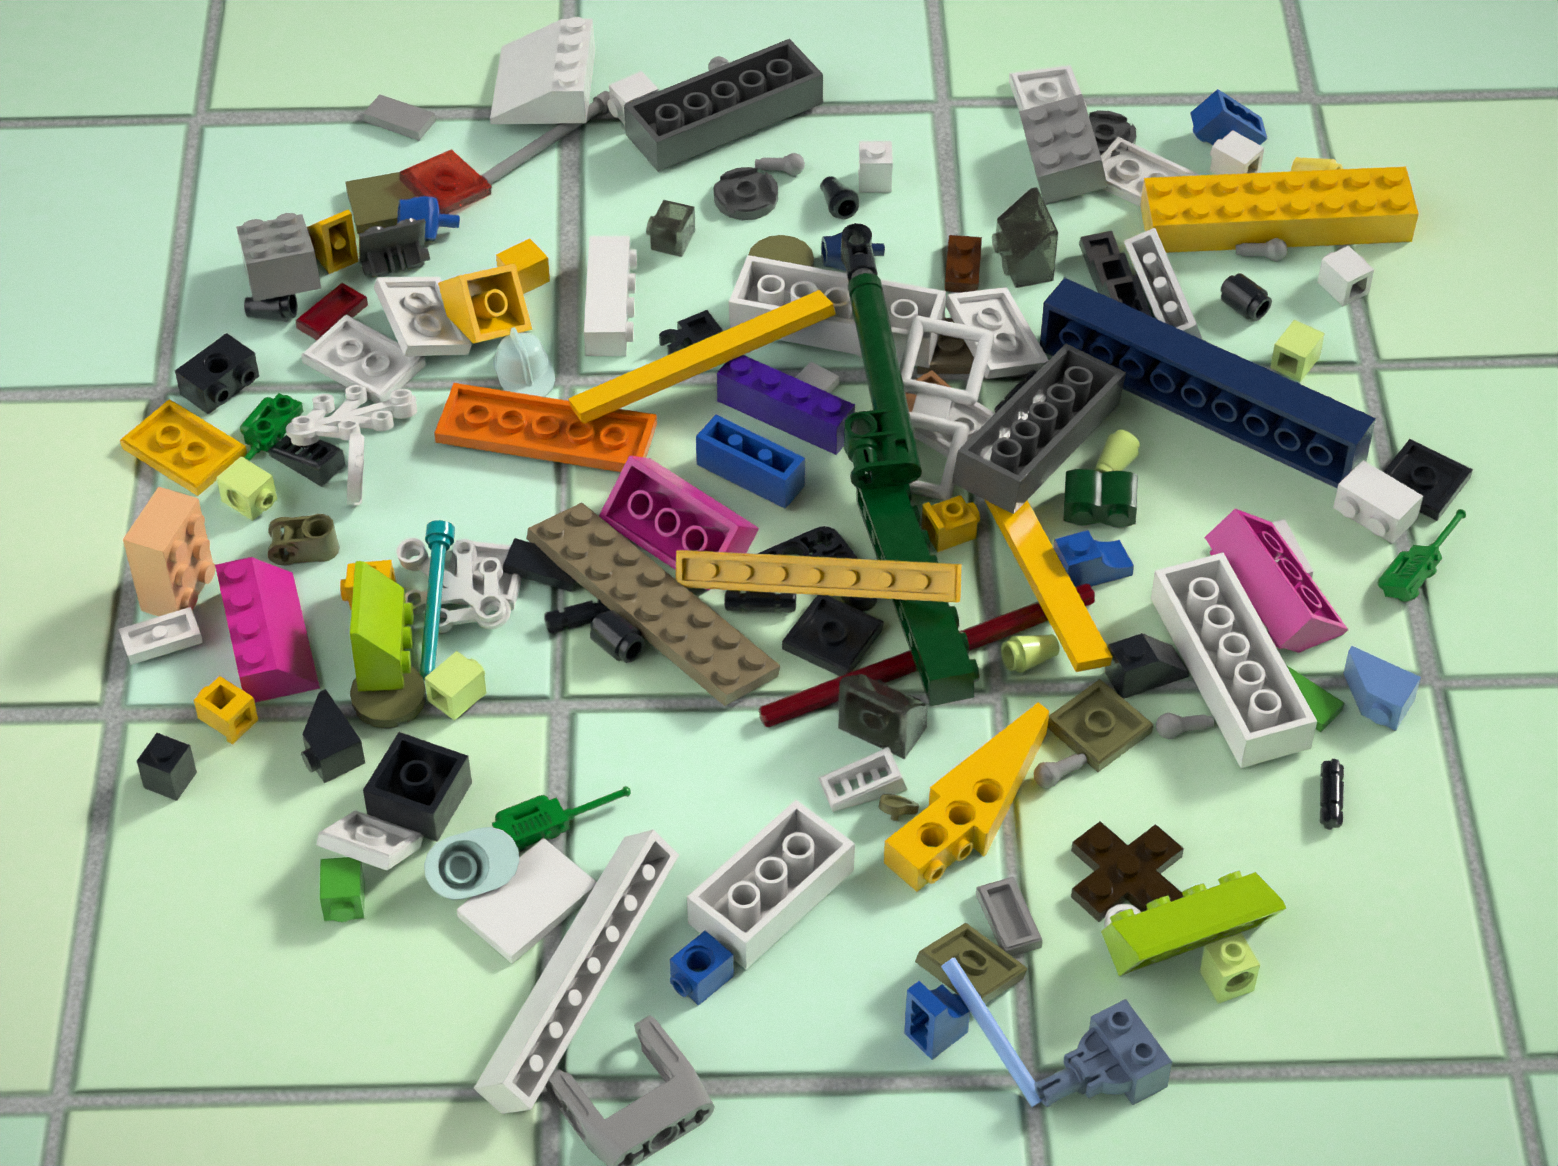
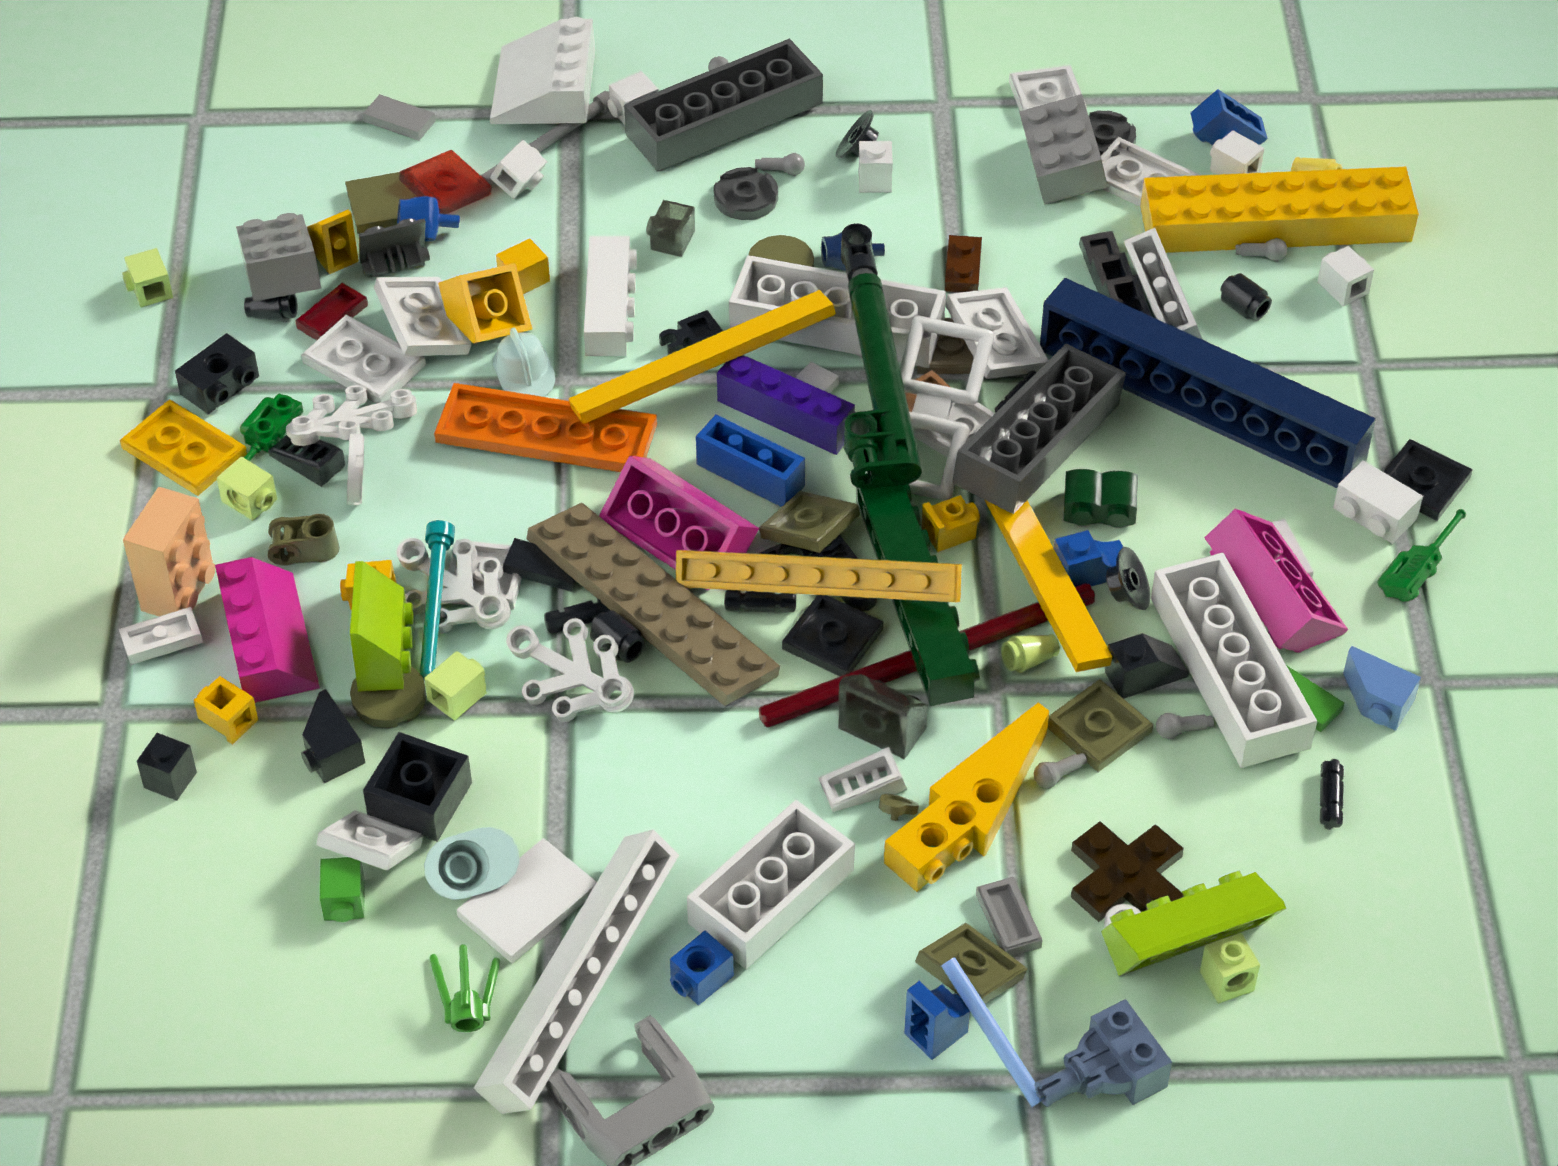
(147, 277): none -> yellowish green brick
(466, 1010): none -> bright green plant
(519, 169): none -> white brick
(544, 818): green piece -> none
(575, 672): none -> white plant
(809, 521): none -> olive tile
(840, 199): black cone -> none
(858, 132): none -> black piece
(1027, 241): clear smoke slope -> none
(1118, 452): yellowish green cone -> none
(1129, 580): none -> black piece
(1297, 350): yellowish green brick -> none

